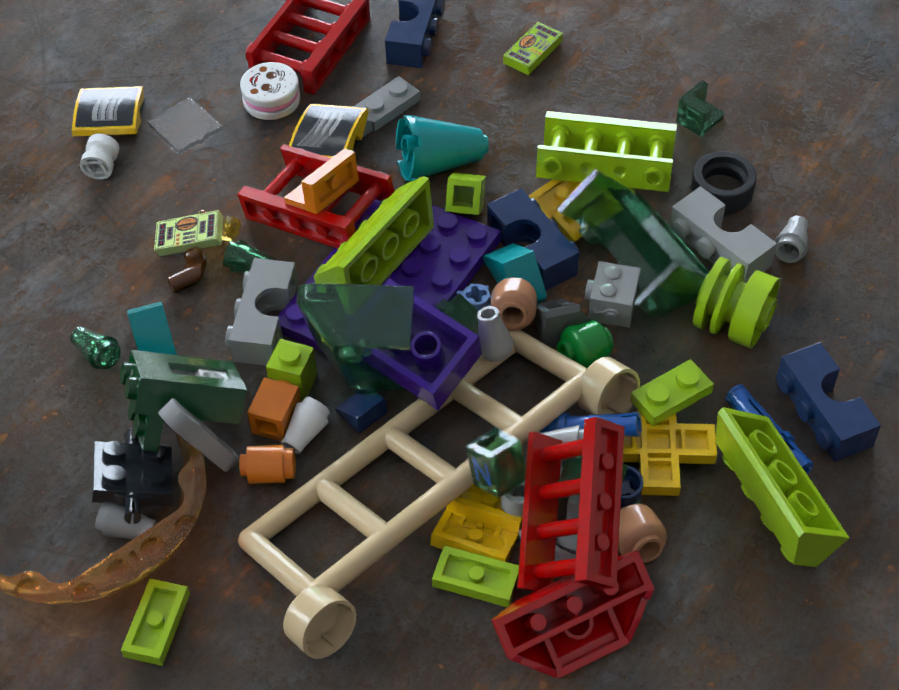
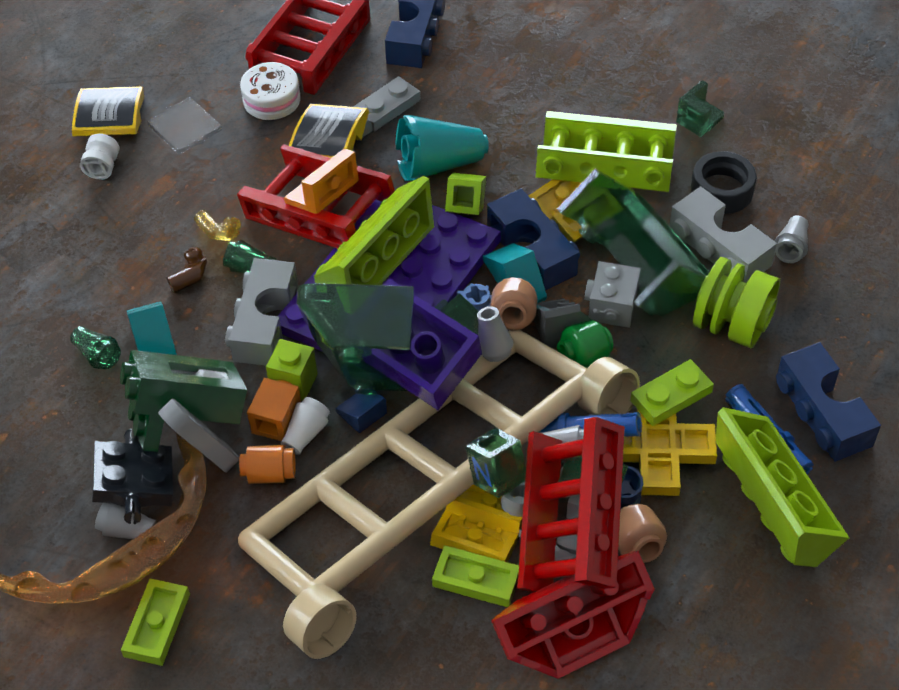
(187, 232): tile -> none
(532, 48): tile -> none

